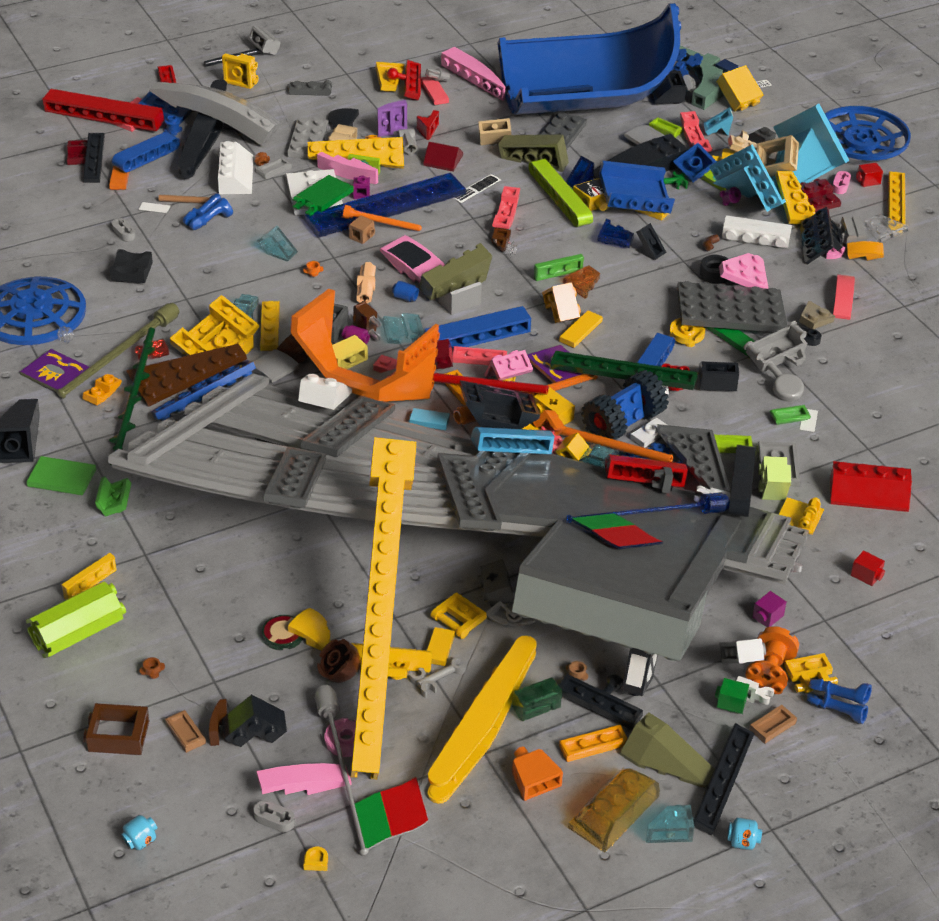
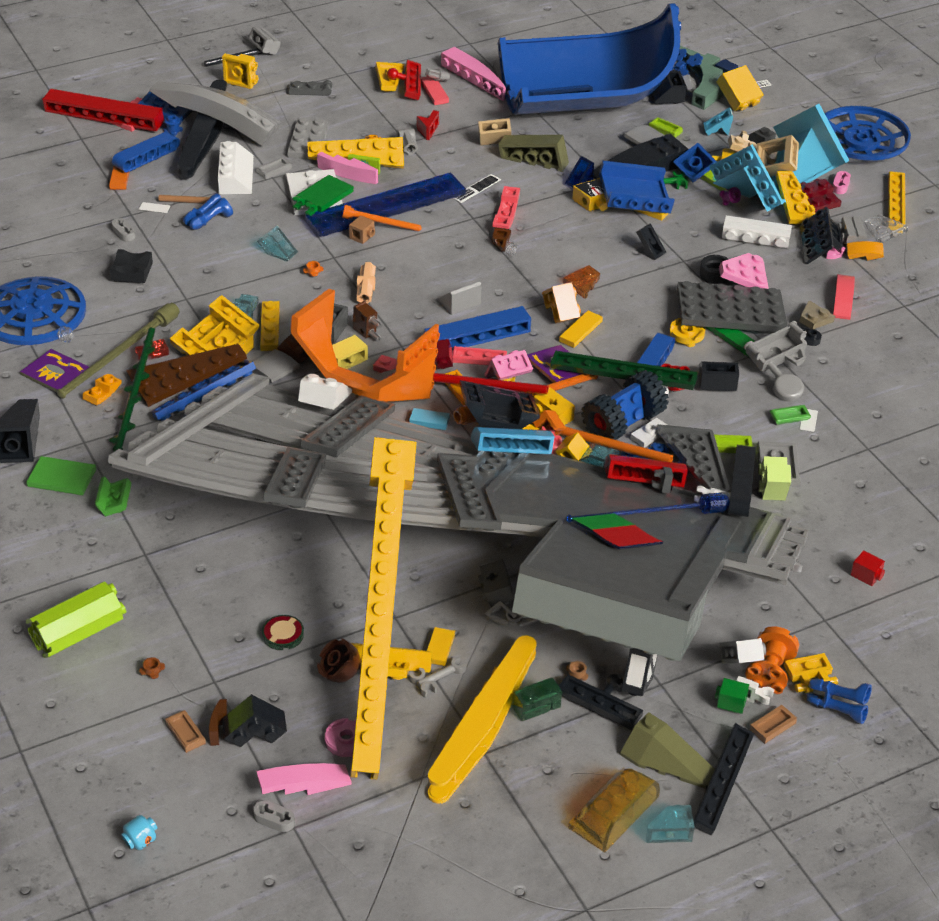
(76, 152): dark red slope -> none
(89, 576): yellow tile -> none
(94, 158): black tile -> none
(117, 743): reddish brown window -> none
(166, 74): red tile -> none
(261, 158): dark orange plate -> none
(312, 627): yellow brick -> none
(316, 859): yellow tile -> none
(343, 116): black brick -> none
(343, 132): tan brick -> none
(351, 330): magenta brick -> none
(361, 183): magenta brick -> none
(385, 812): flag -> none
(392, 117): medium lavender slope -> none
(403, 329): clear light blue slope -> none
(405, 291): blue brick -> none
(410, 257): slope -> none
(442, 156): dark red slope -> none
(457, 273): olive wedge -> none
(463, 611): yellow plate -> none
(535, 773): orange torso -> none
(558, 267): bright green tile -> none
(560, 192): lime beam -> none
(565, 125): dark grey plate -> none
(593, 743): light orange tile -> none
(615, 235): clear blue wing -> none
(692, 132): coral slope -> none
(707, 242): reddish brown arm -> none
(744, 833): medium azure head -> none
(769, 609): magenta brick -> none
(803, 514): yellow hinge -> none
(869, 174): red brick -> none
(870, 486): red slope -> none

